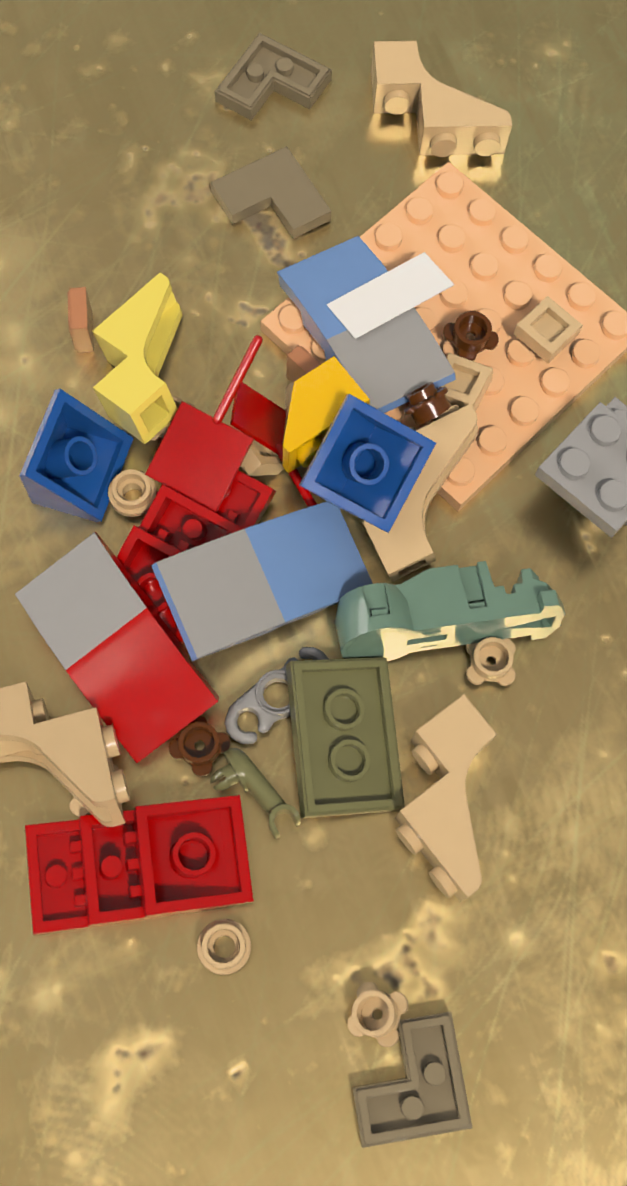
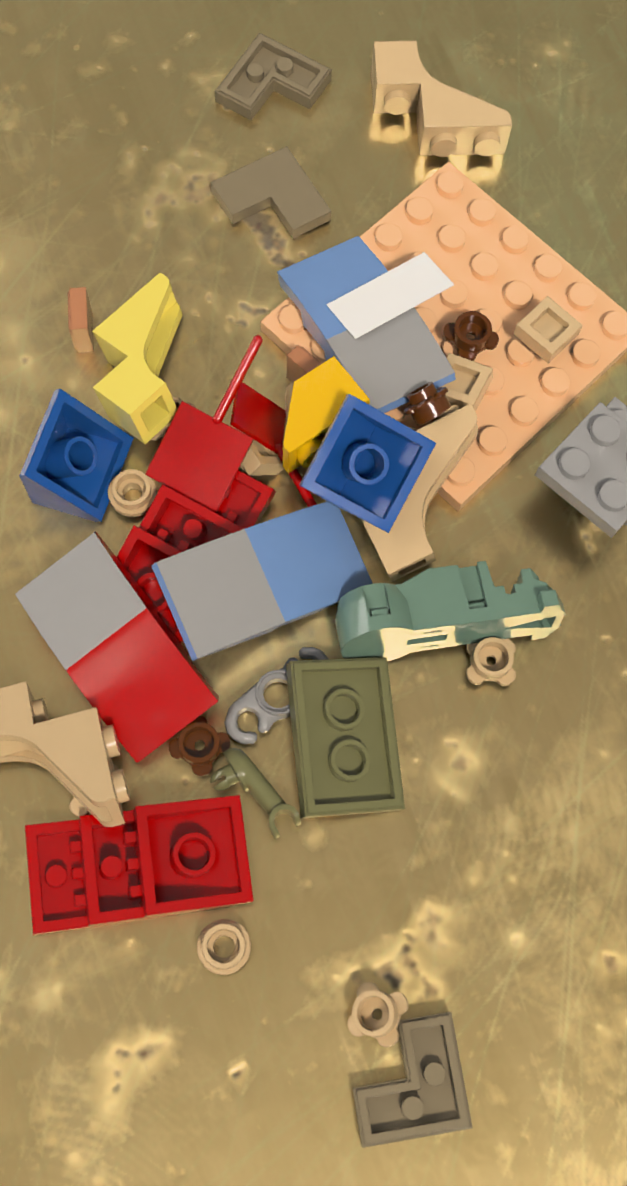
(440, 817): tan arch -> none

